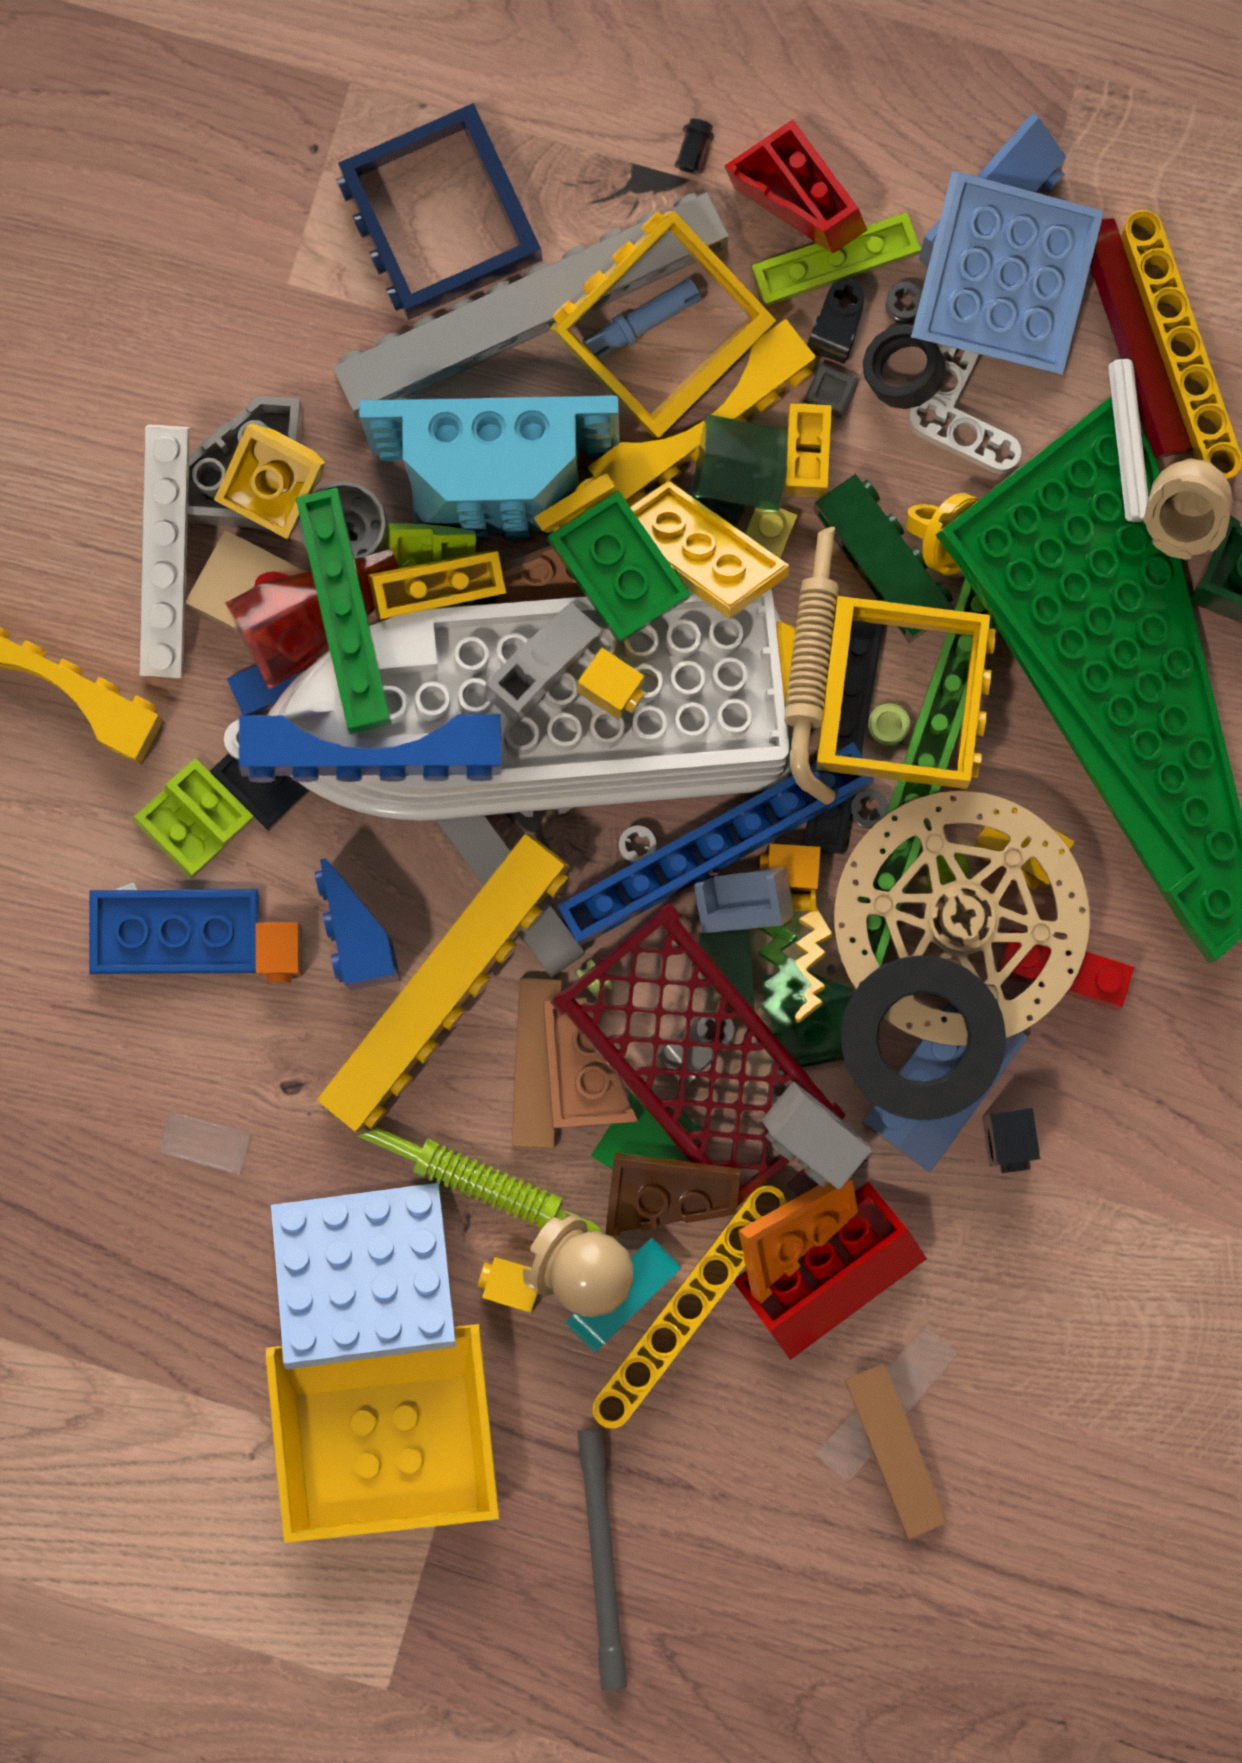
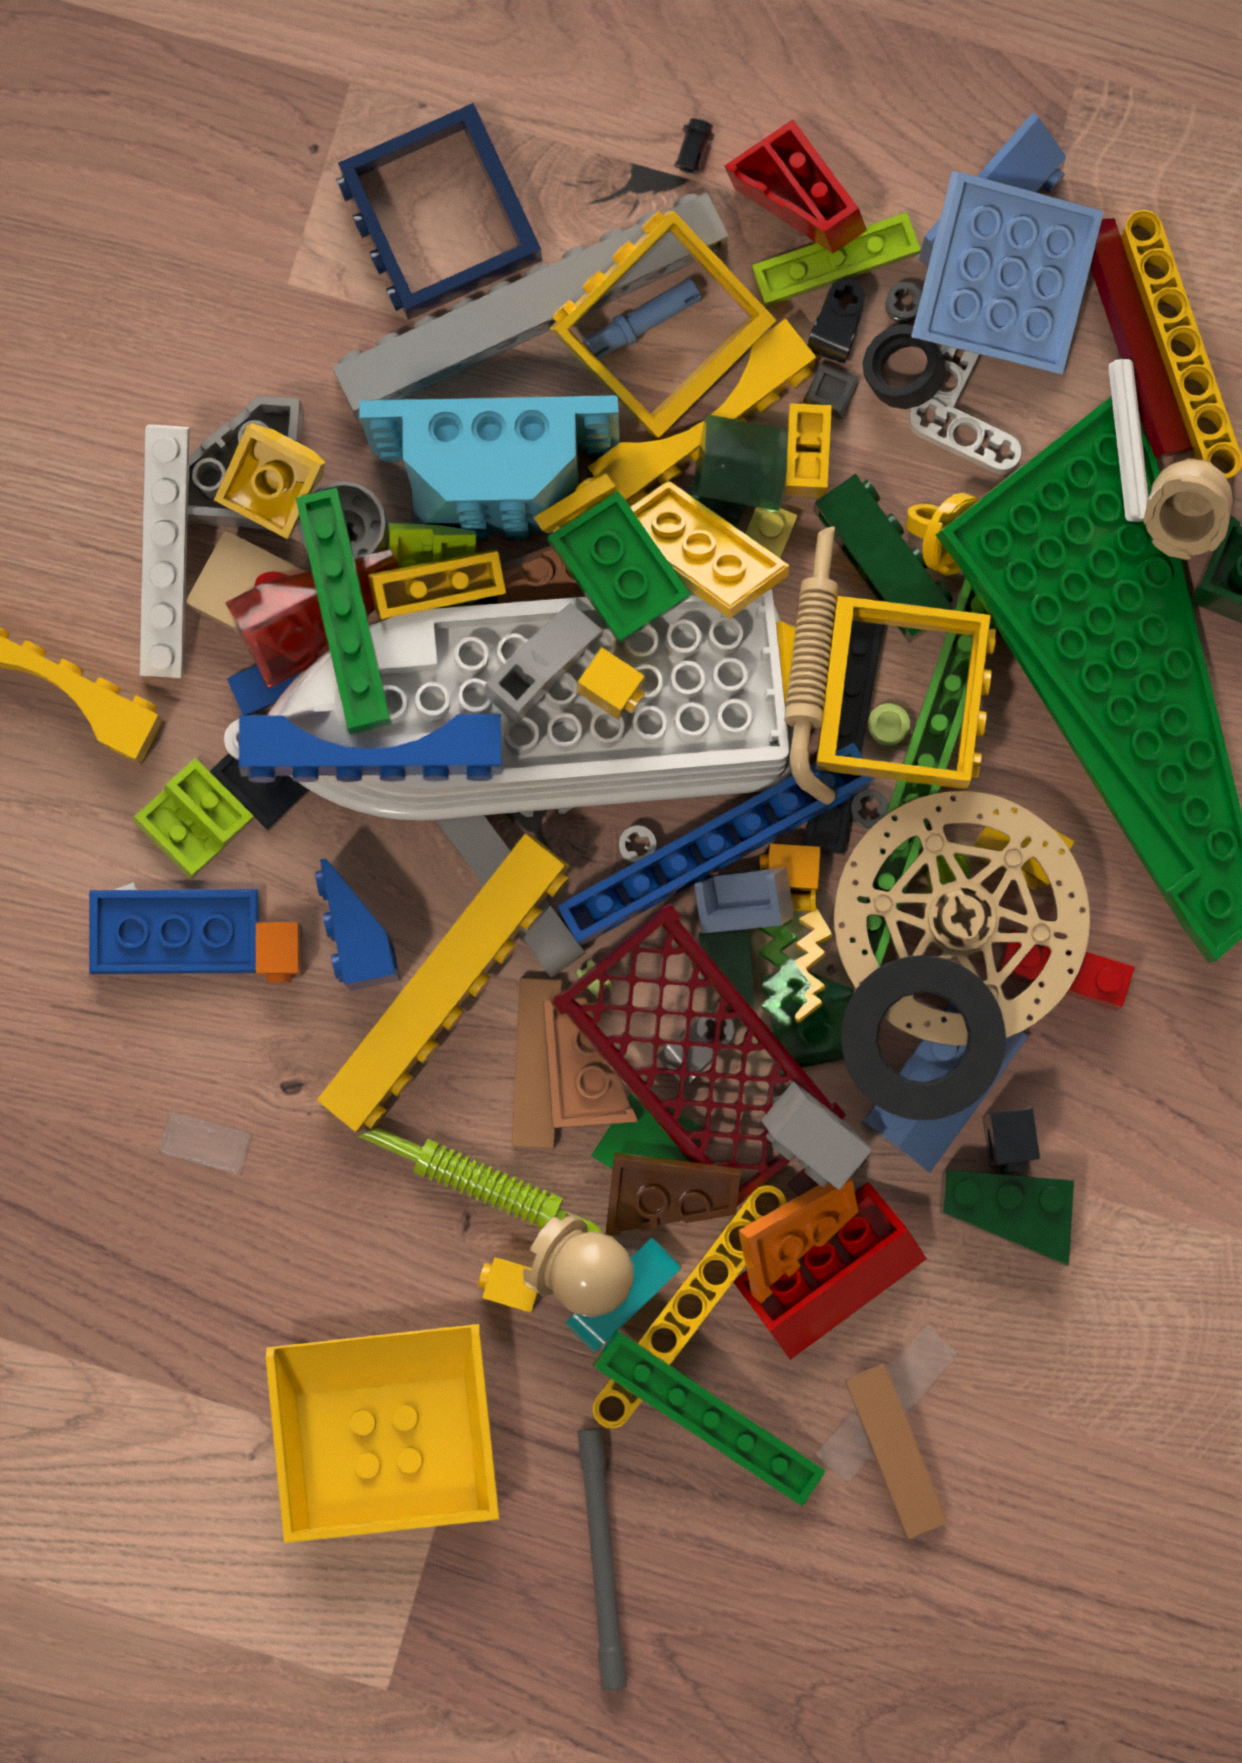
(362, 1276): light blue plate -> none
(708, 1418): none -> green plate
(1017, 1209): none -> dark green wedge

